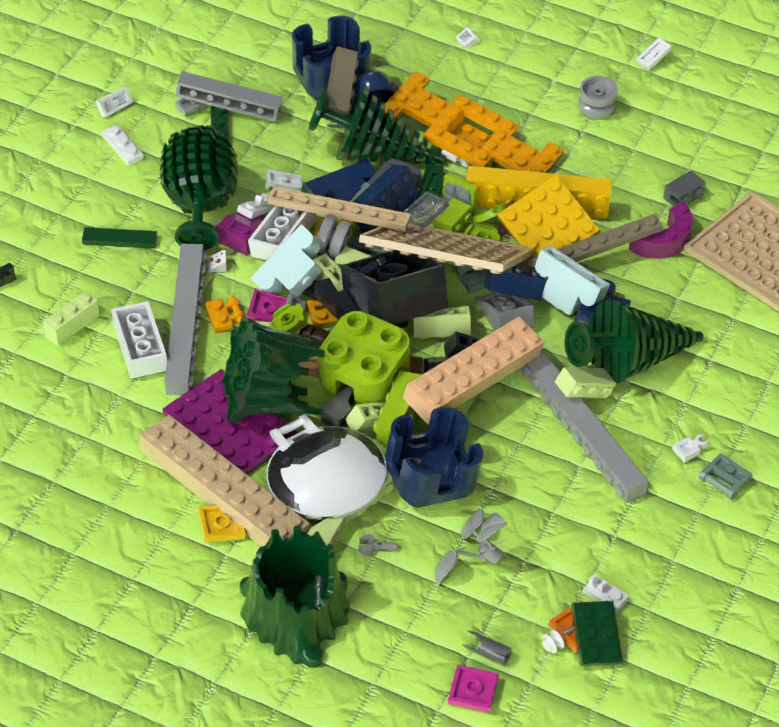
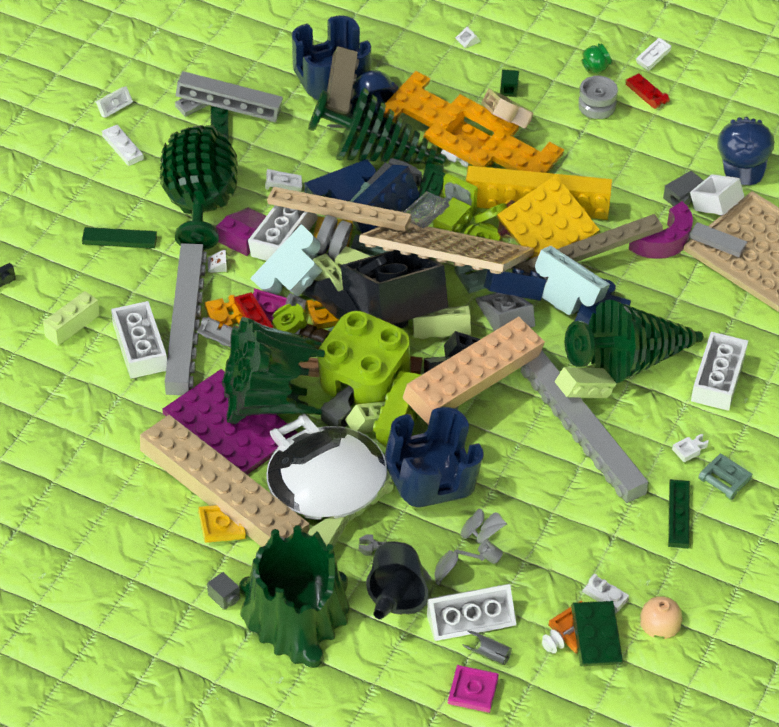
(210, 329): none -> light grey hinge
(223, 591): none -> dark grey brick
(251, 309): none -> red plate
(256, 207): white plate -> none
(398, 580): none -> black piece
(471, 611): none -> white slope
(507, 109): none -> tan brick
(509, 83): none -> dark green brick
(596, 58): none -> green piece
(647, 91): none -> red plate
(661, 617): none -> light nougat cylinder
(678, 514): none -> dark green tile
(717, 194): none -> white piece
(718, 239): none -> light grey tile
(719, 371): none -> white brick
(745, 149): none -> dark blue piece

